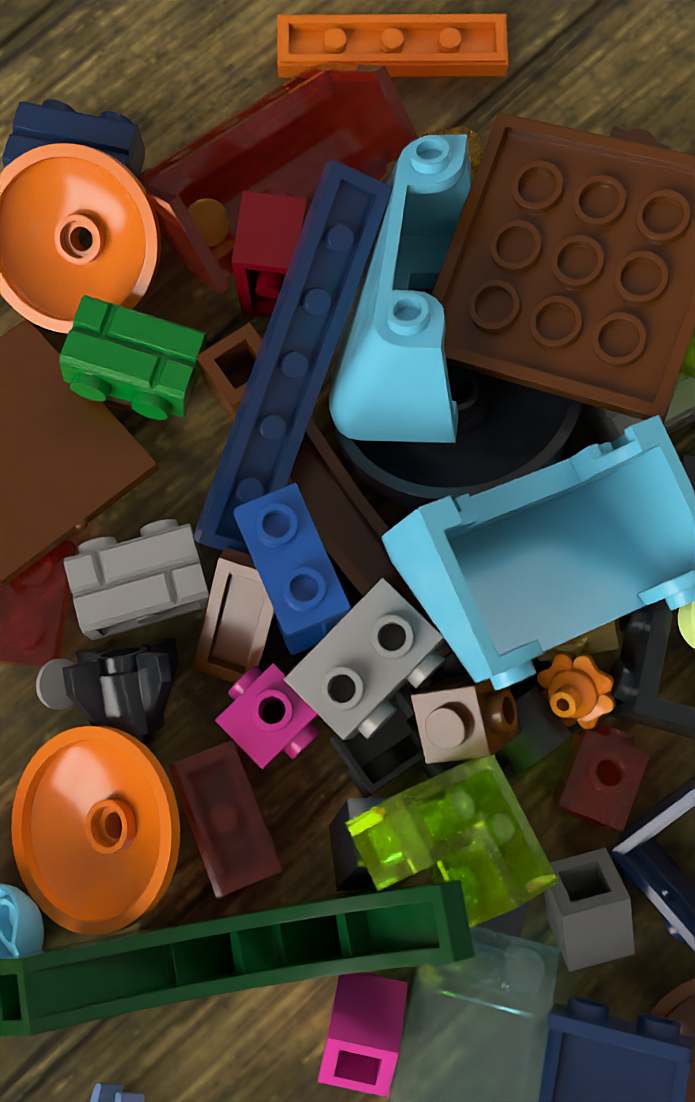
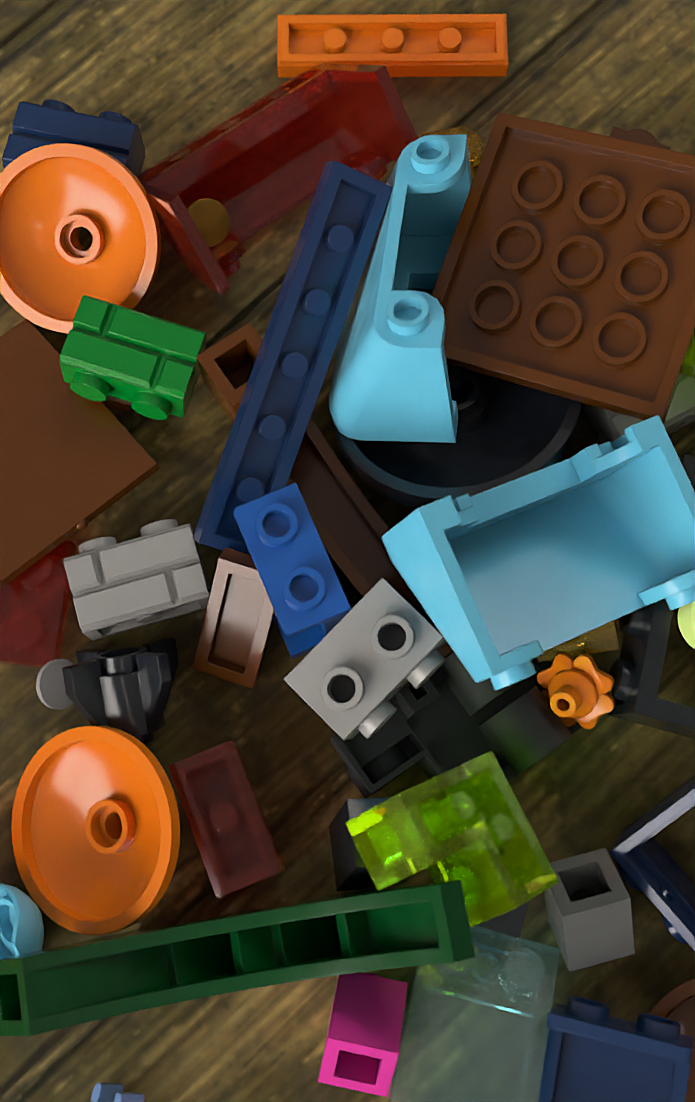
(246, 721): dark pink brick -> none
(264, 246): dark red brick -> none
(464, 718): brick -> none
(600, 777): clear red brick -> none

